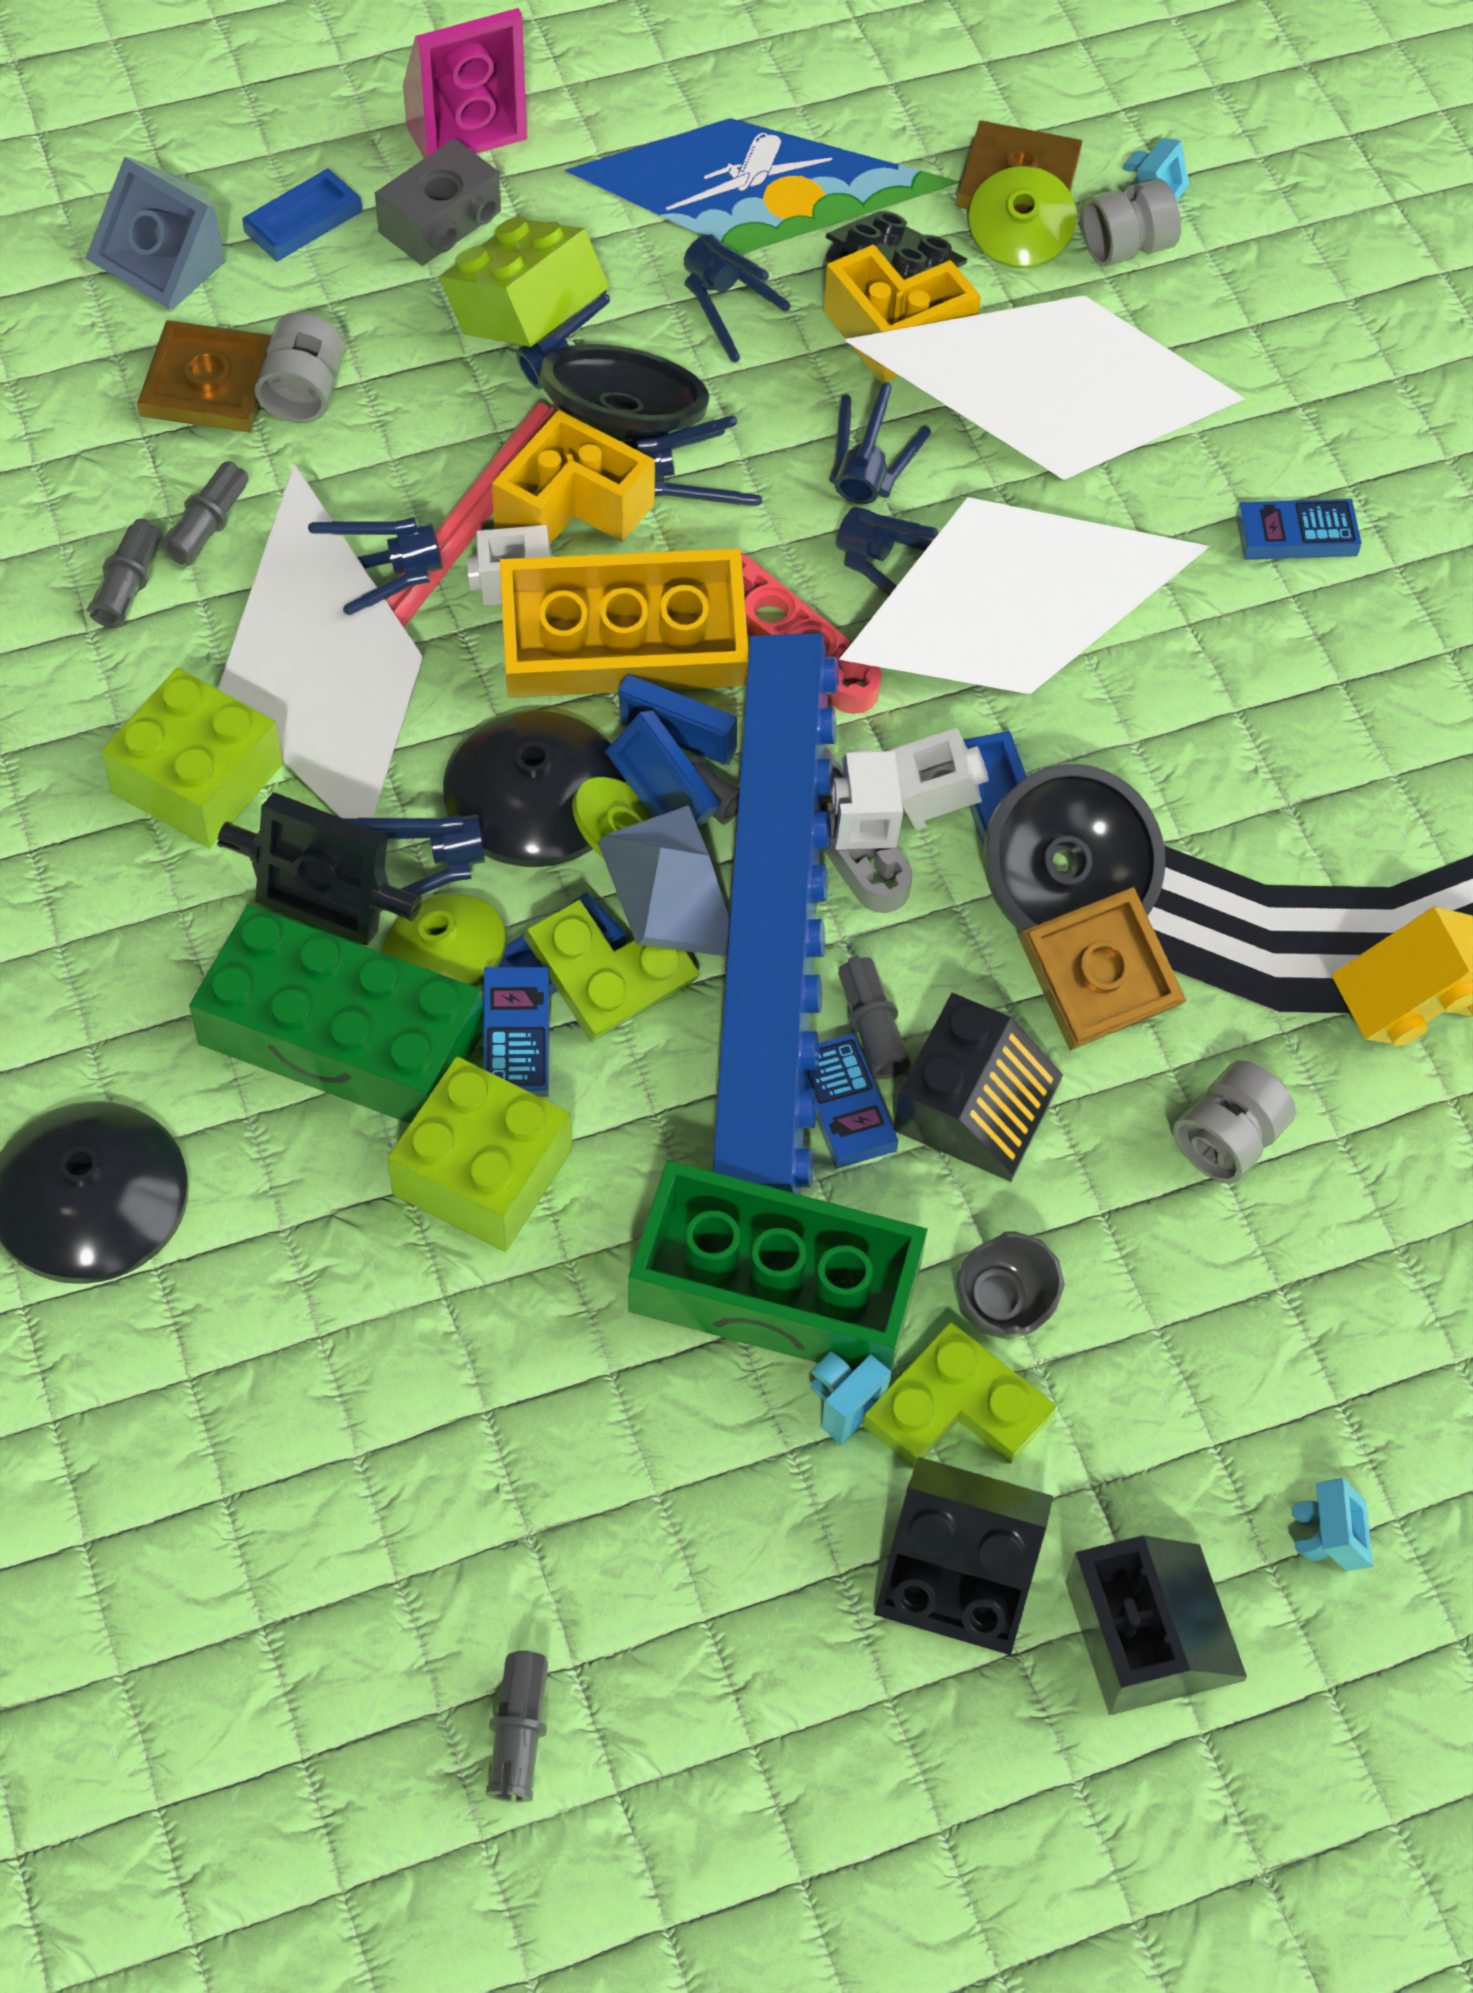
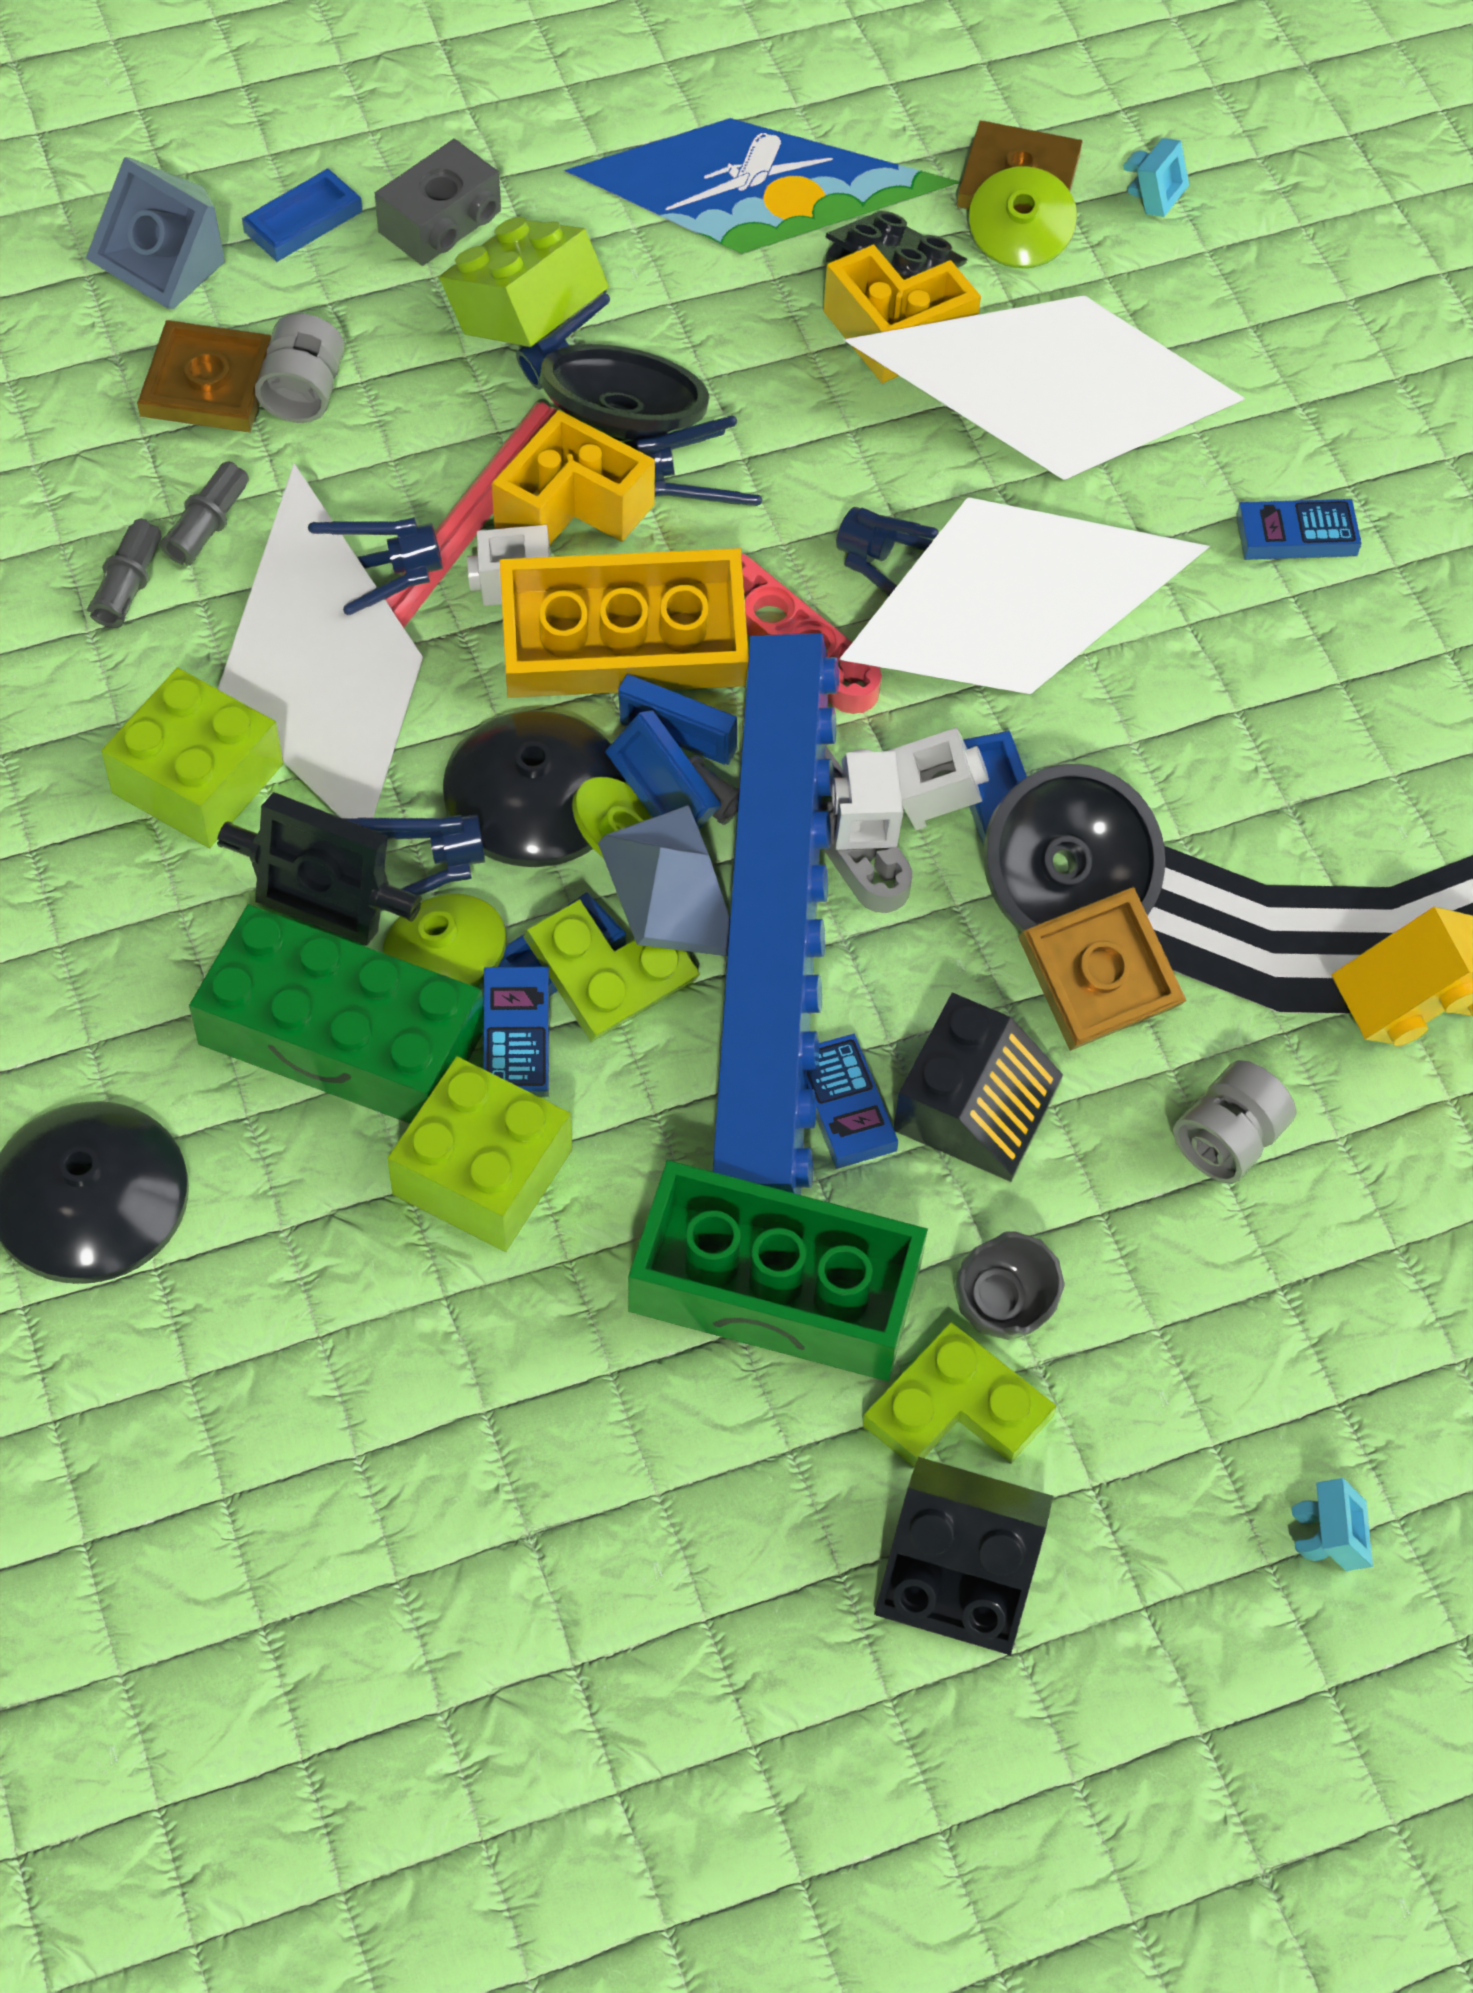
(468, 85): dark pink slope -> none
(518, 1727): dark grey axle -> none
(718, 268): dark blue plant -> none
(847, 1392): medium azure tile -> none
(862, 471): dark blue plant -> none
(873, 1018): dark grey axle -> none
(1125, 222): light grey wheel -> none
(1151, 1621): black slope -> none

